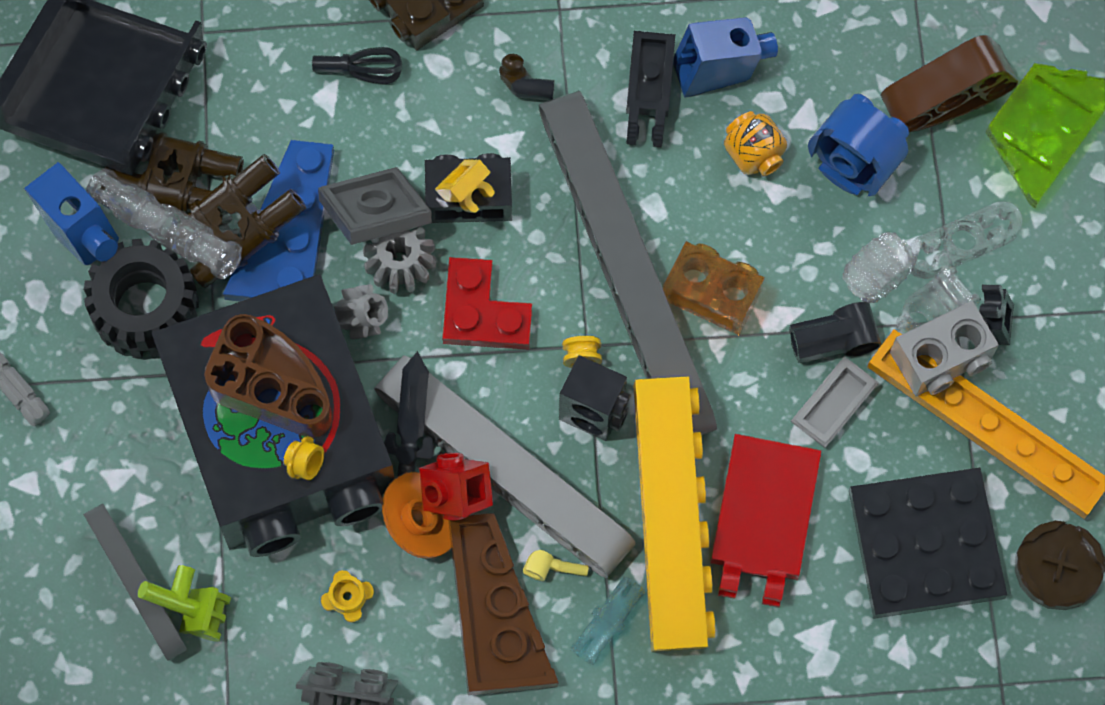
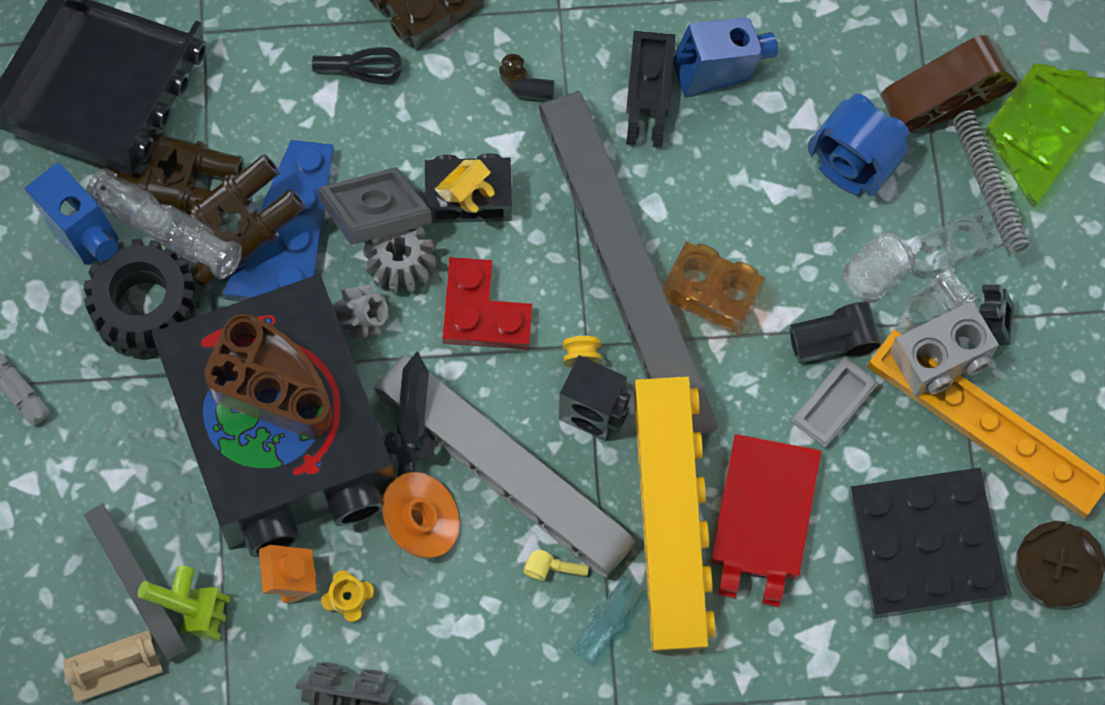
(112, 666): none -> tan hinge
(287, 572): none -> orange bracket
(303, 458): yellow plate -> none
(455, 486): red brick -> none
(496, 626): reddish brown wing -> none
(755, 144): light orange head -> none
(975, 139): none -> light grey piece

